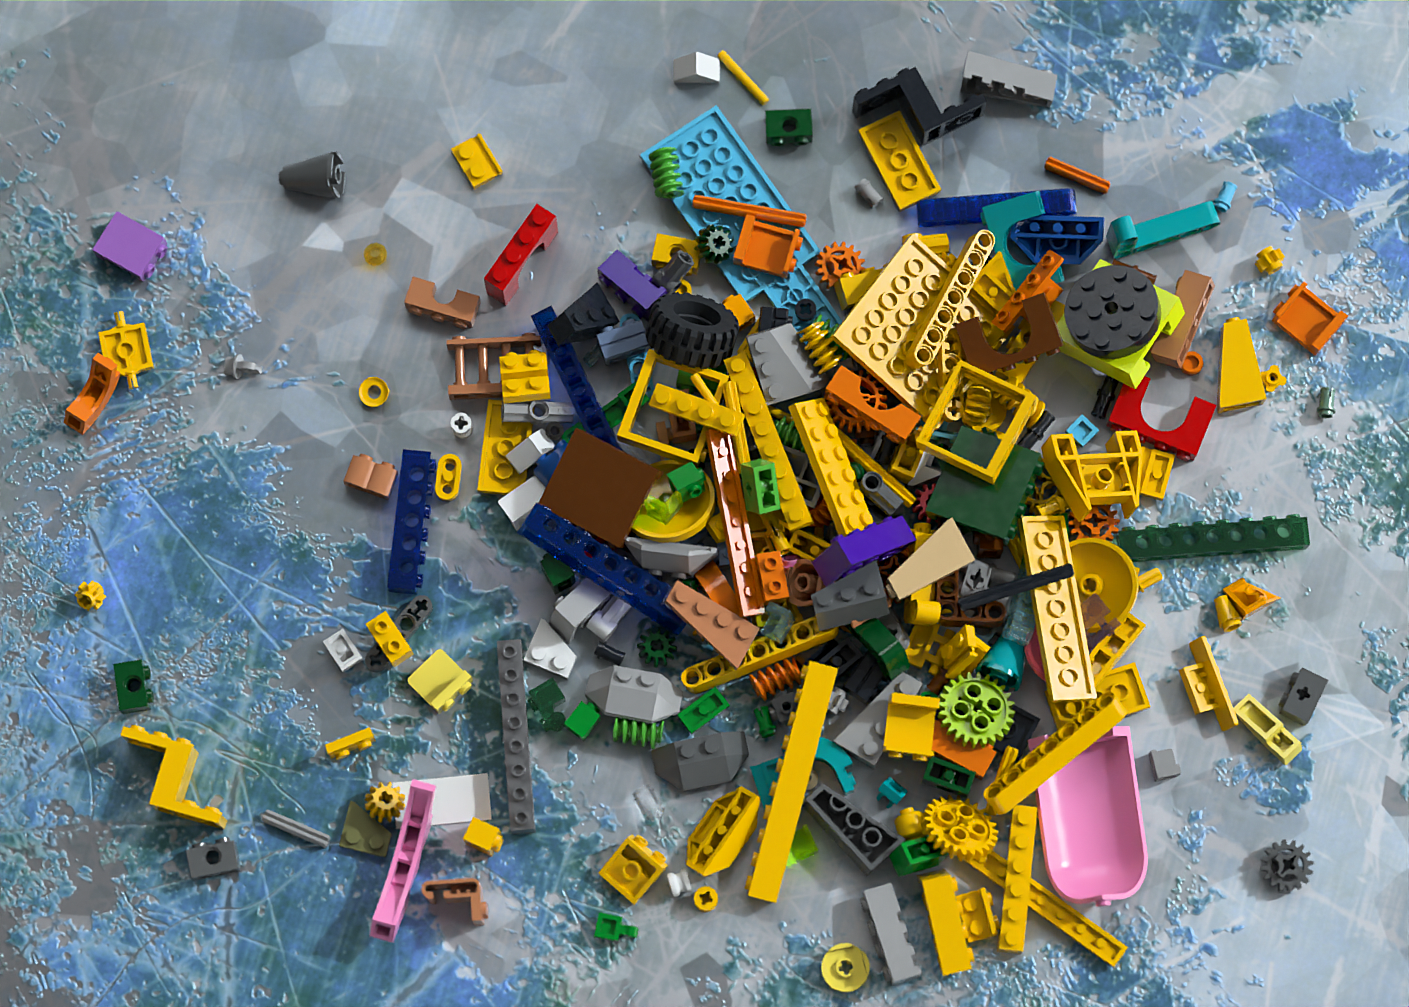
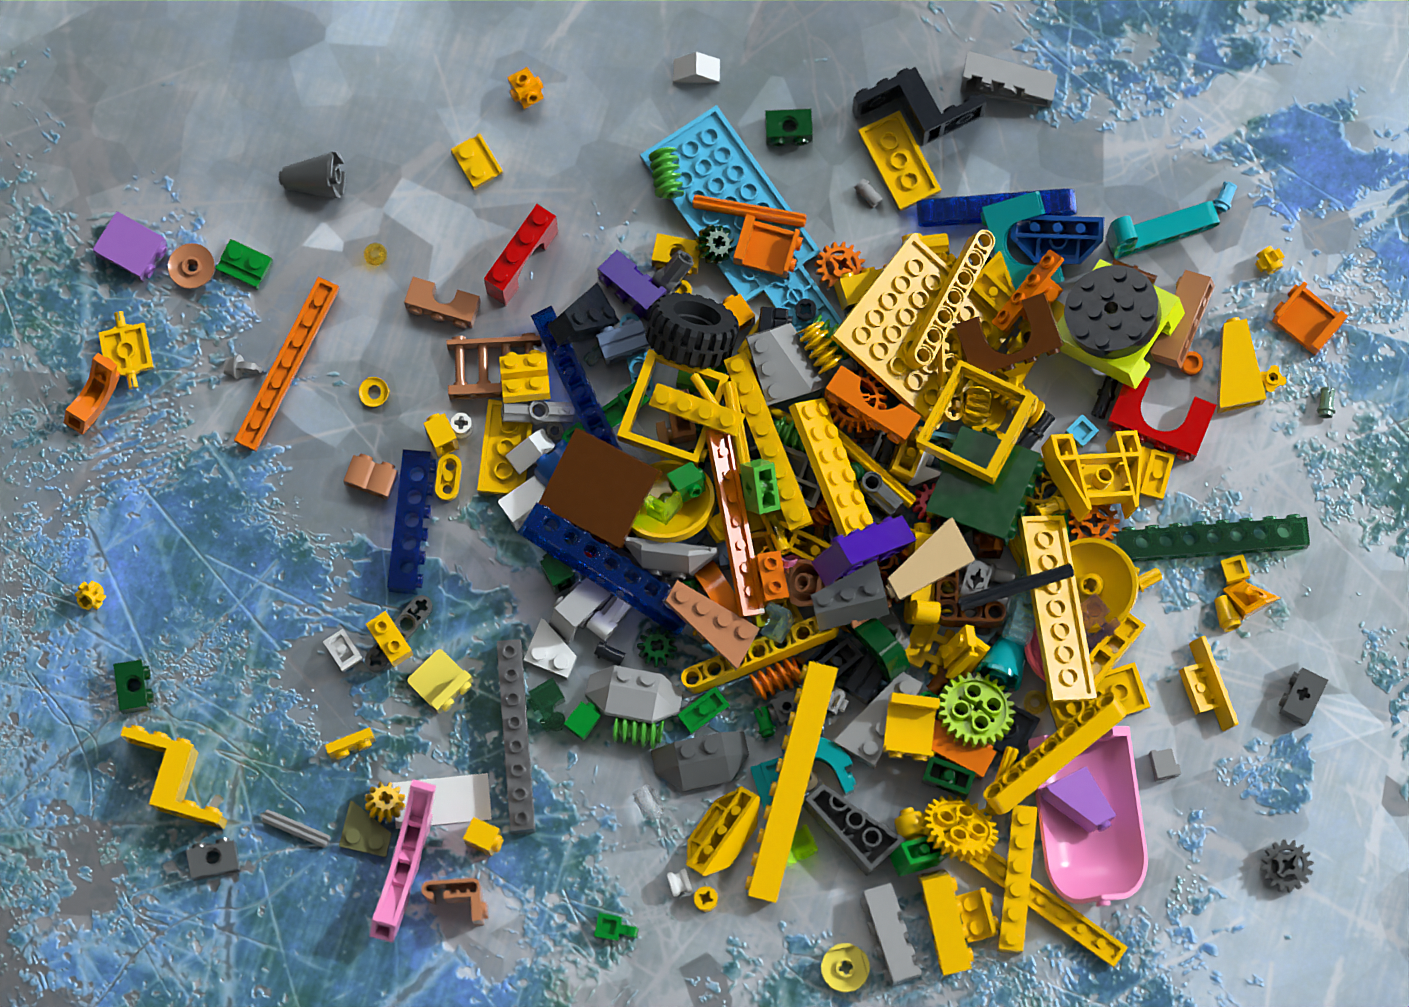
(190, 255): none -> nougat dish
(244, 264): none -> green plate
(286, 364): none -> orange plate
(441, 434): none -> yellow brick
(525, 88): none -> light orange brick
(633, 868): yellow plate -> none
(742, 77): yellow bar -> none
(892, 791): teal tile -> none
(1035, 695): none -> clear yellow plate
(1077, 175): orange axle -> none
(1081, 800): none -> medium lavender slope
(1235, 569): none -> yellow plate
(1268, 729): light yellow slope -> none

